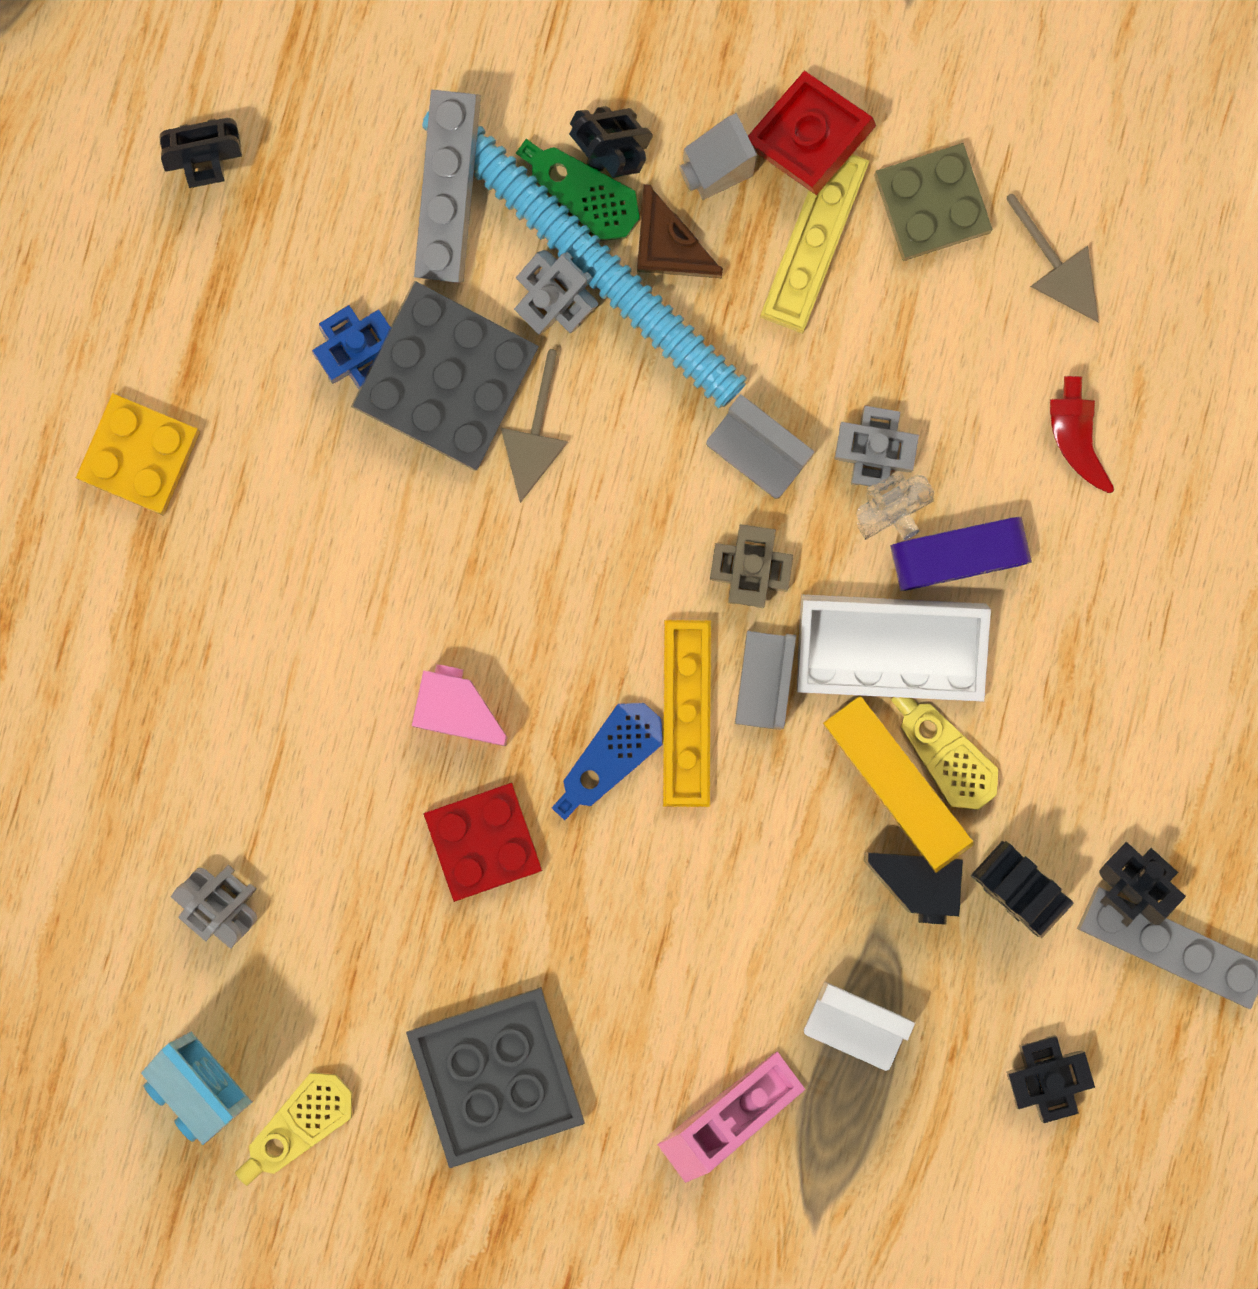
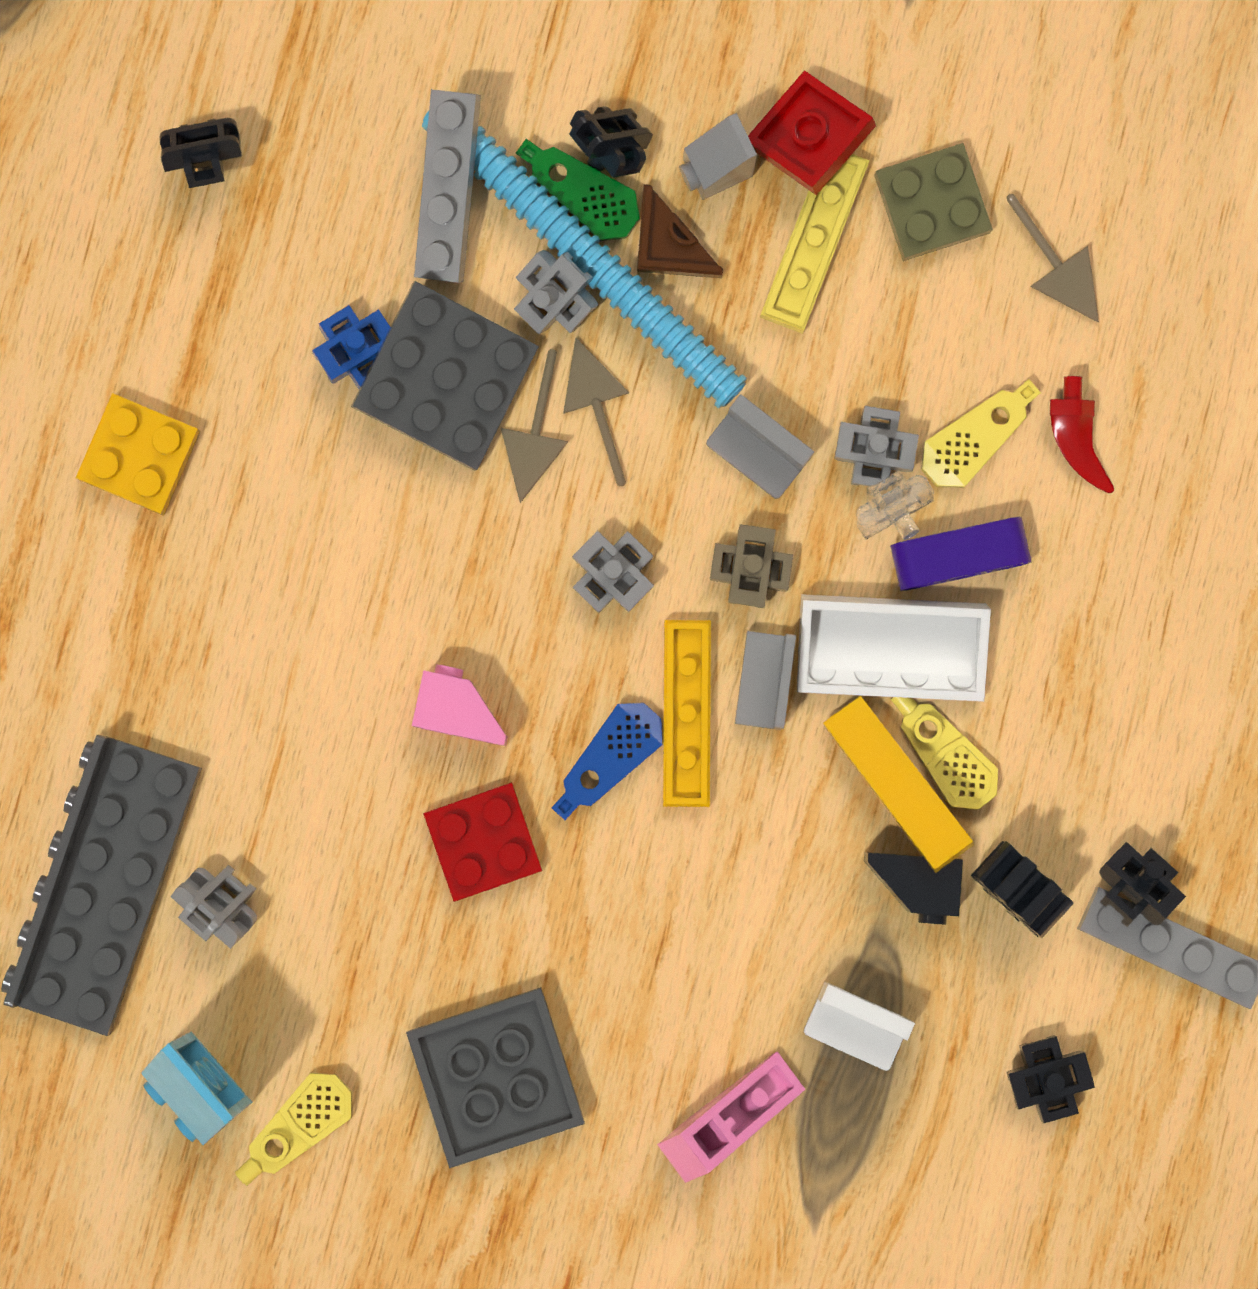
(100, 884): none -> dark grey bracket
(590, 385): none -> dark tan piece
(613, 572): none -> light grey piece
(981, 431): none -> light yellow piece

